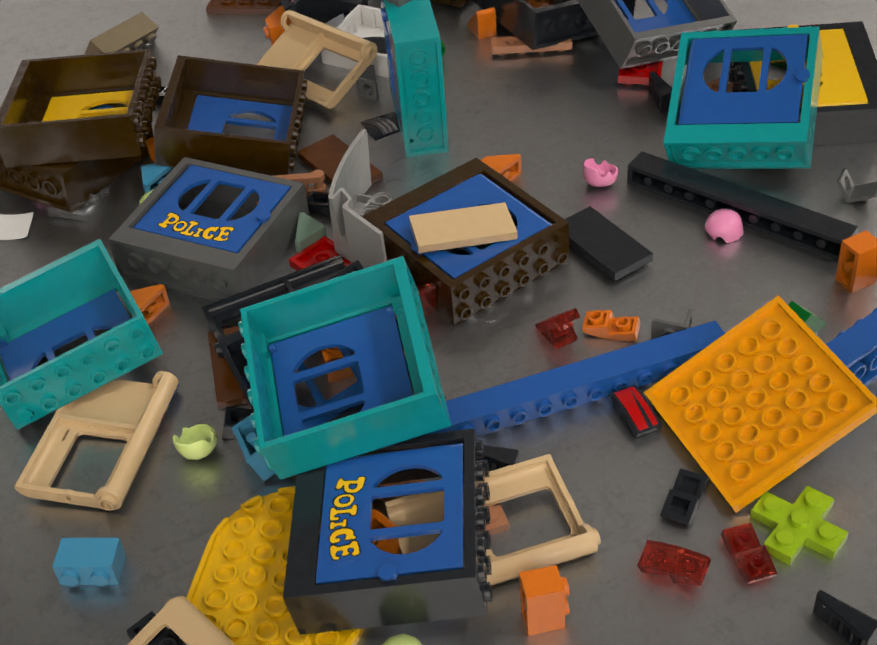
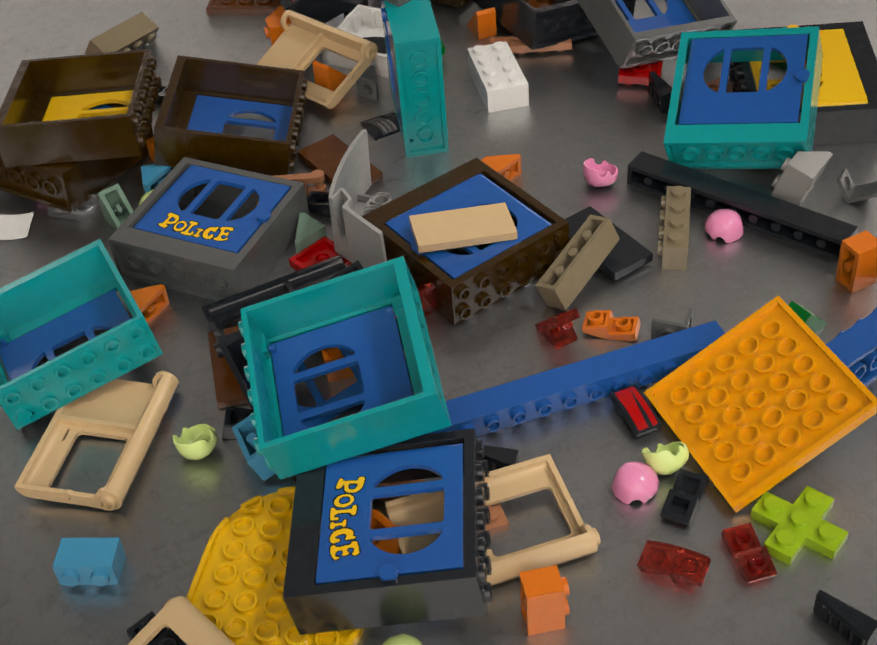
(114, 206): none -> sand green slope
(327, 76): none -> orange slope
(498, 77): none -> white brick
(577, 262): none -> dark tan brick
(635, 482): none -> bright pink hair
(666, 458): none -> yellowish green hair
(674, 228): none -> dark tan brick
(799, 175): none -> light grey slope

